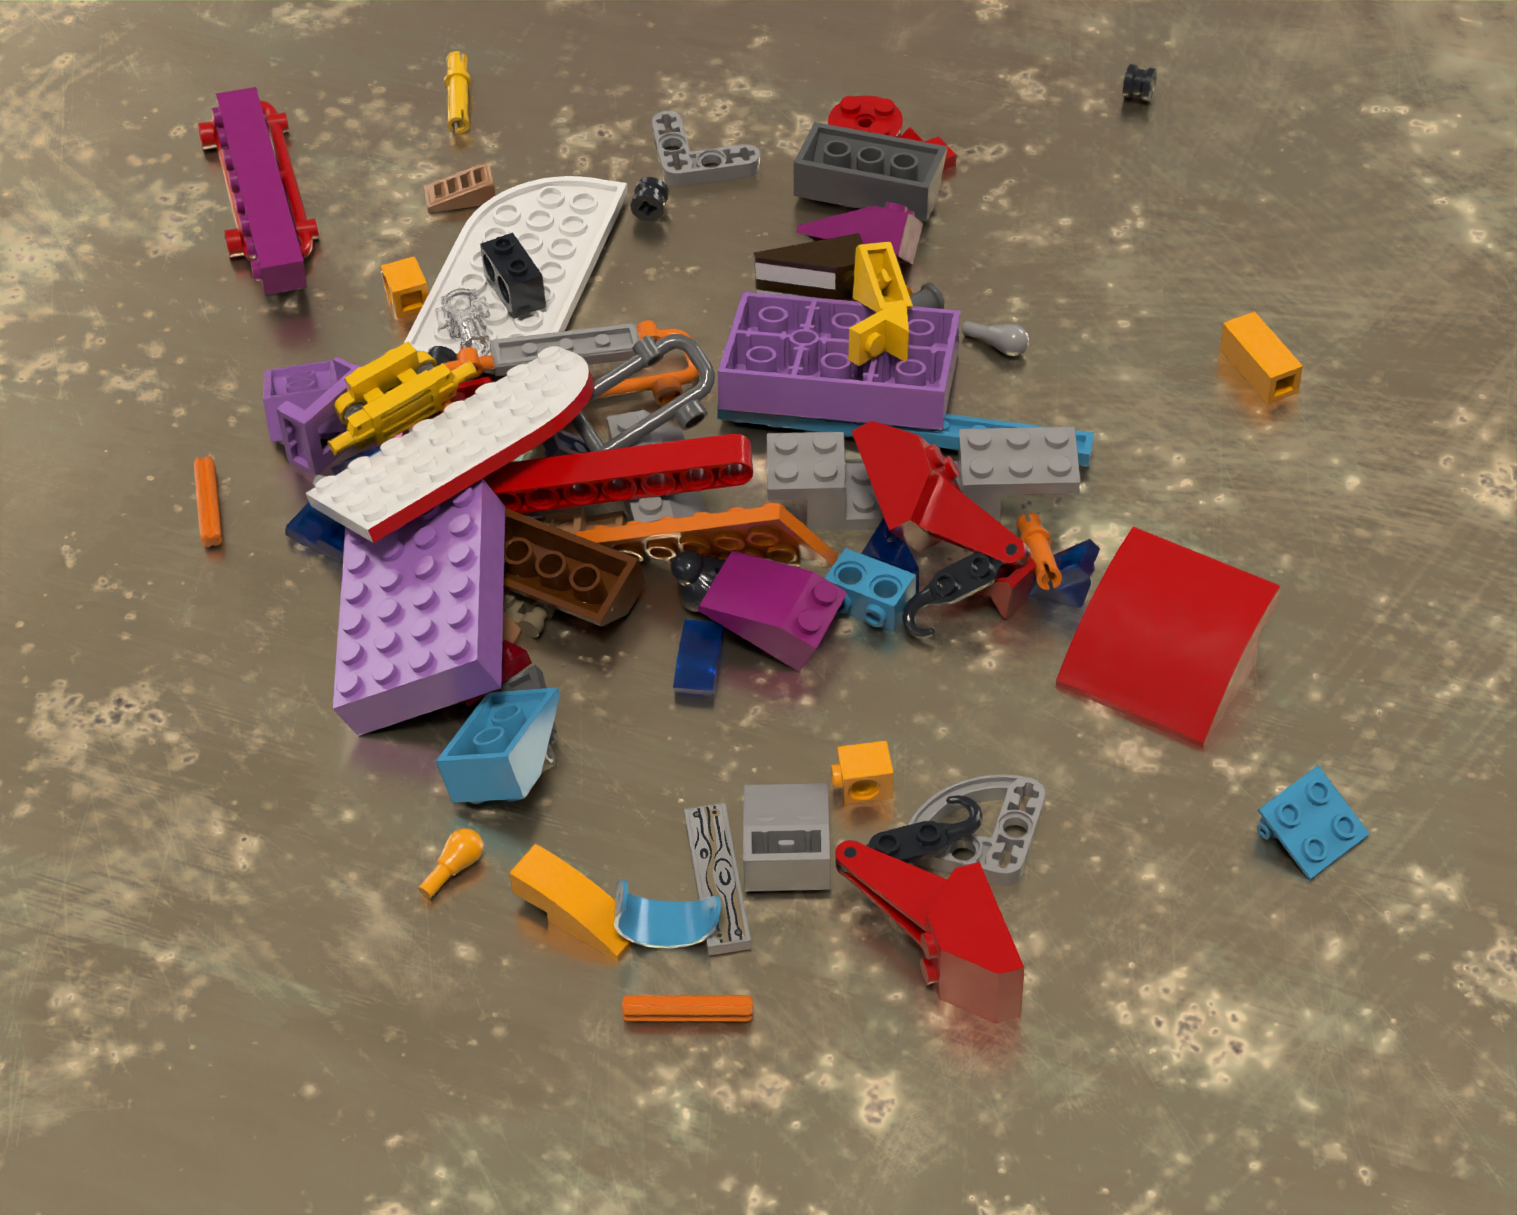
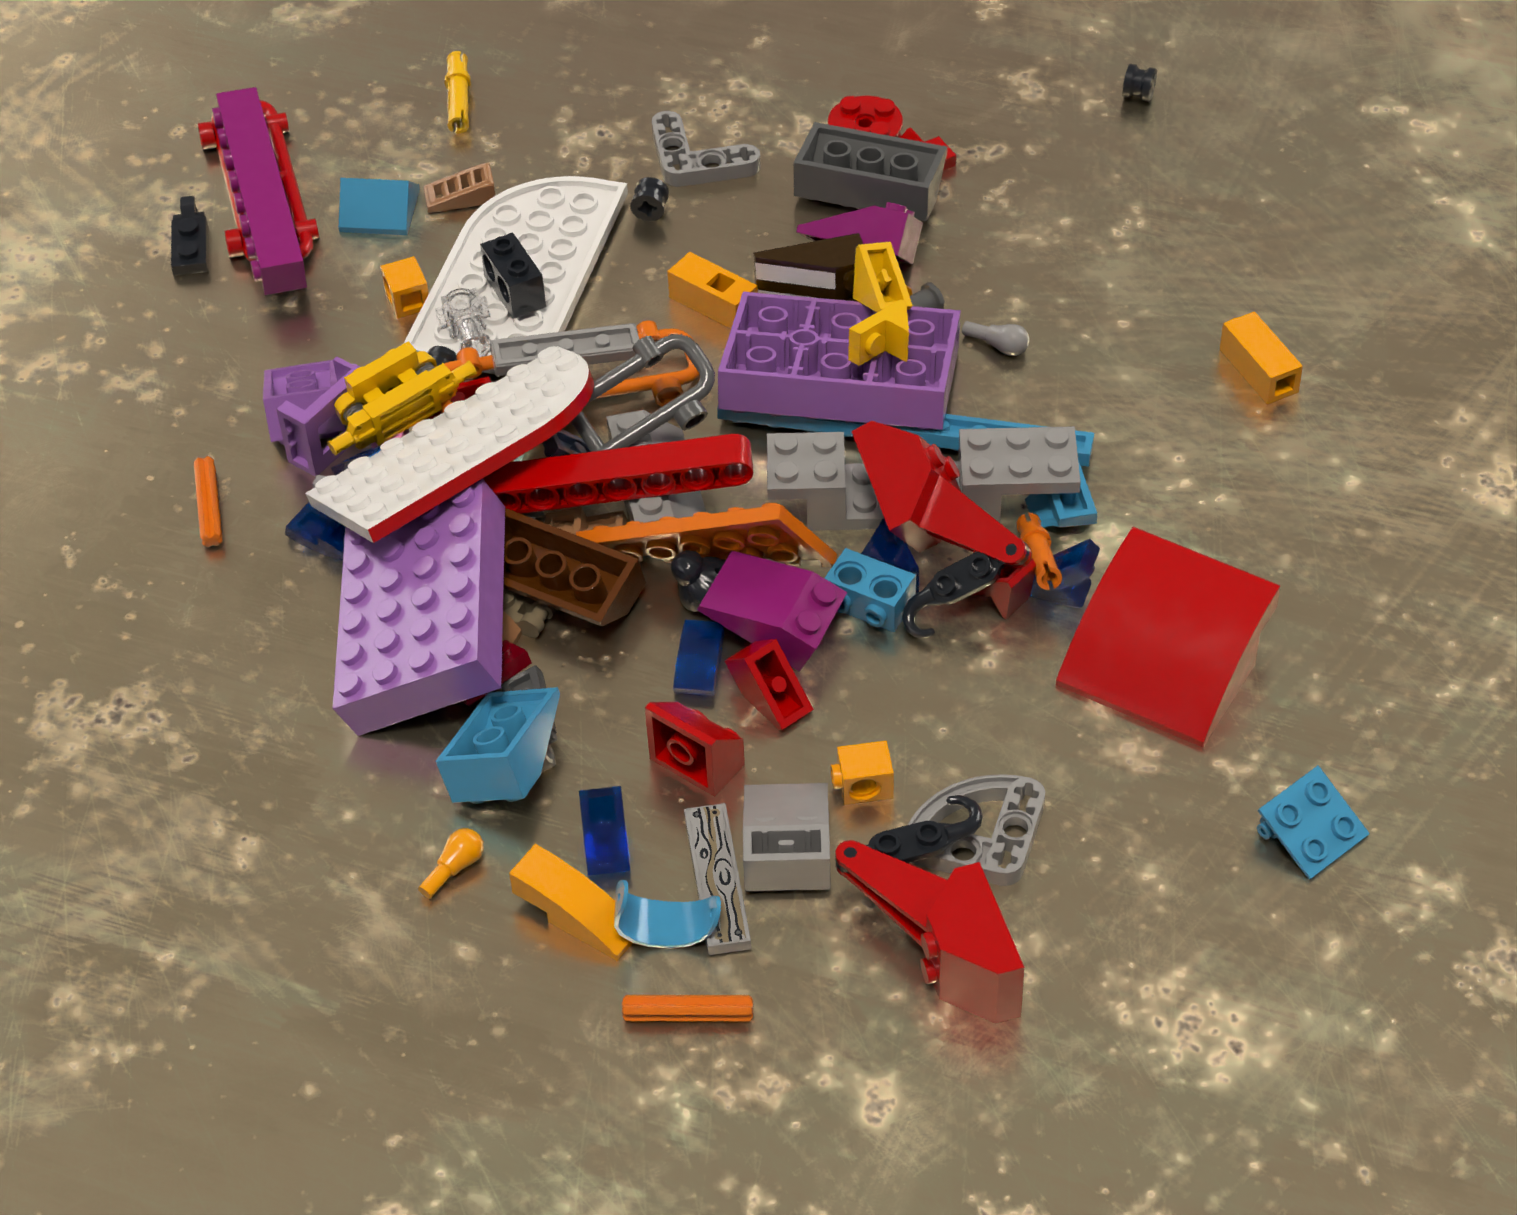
(189, 239): none -> black hinge
(376, 206): none -> dark azure slope
(604, 830): none -> clear blue slope
(693, 746): none -> red slope
(707, 288): none -> light orange brick
(769, 682): none -> red slope
(1064, 508): none -> dark azure slope

